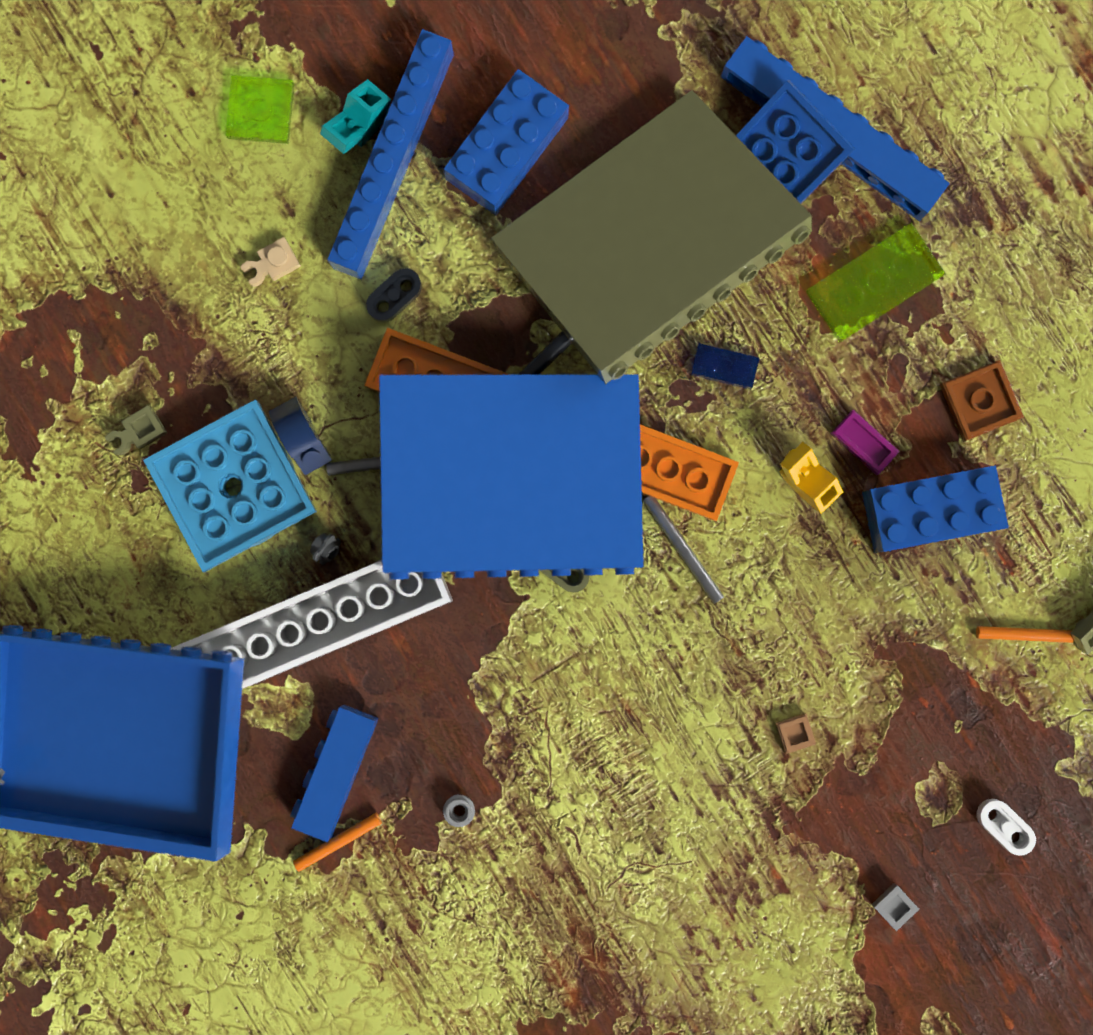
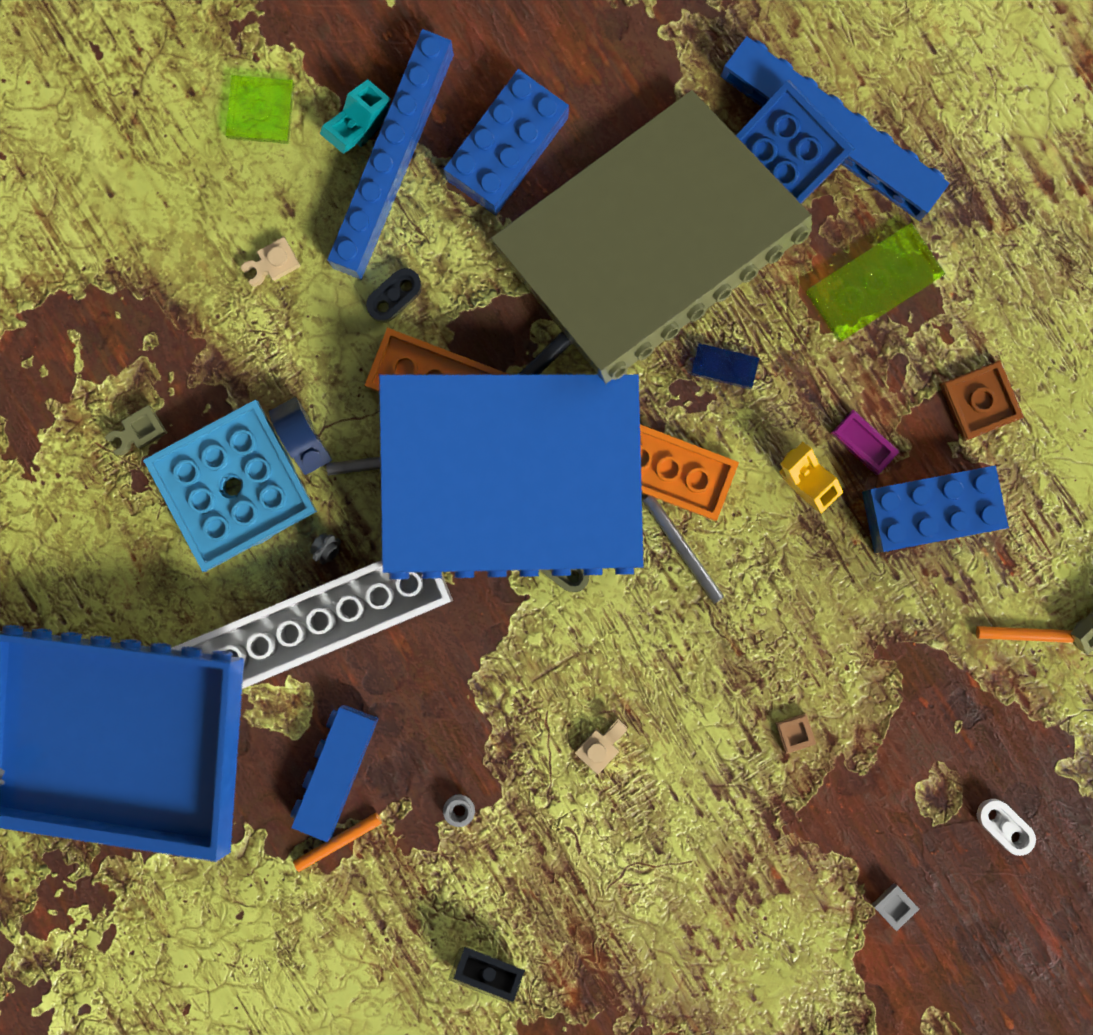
(486, 975): none -> black brick
(600, 748): none -> tan plate

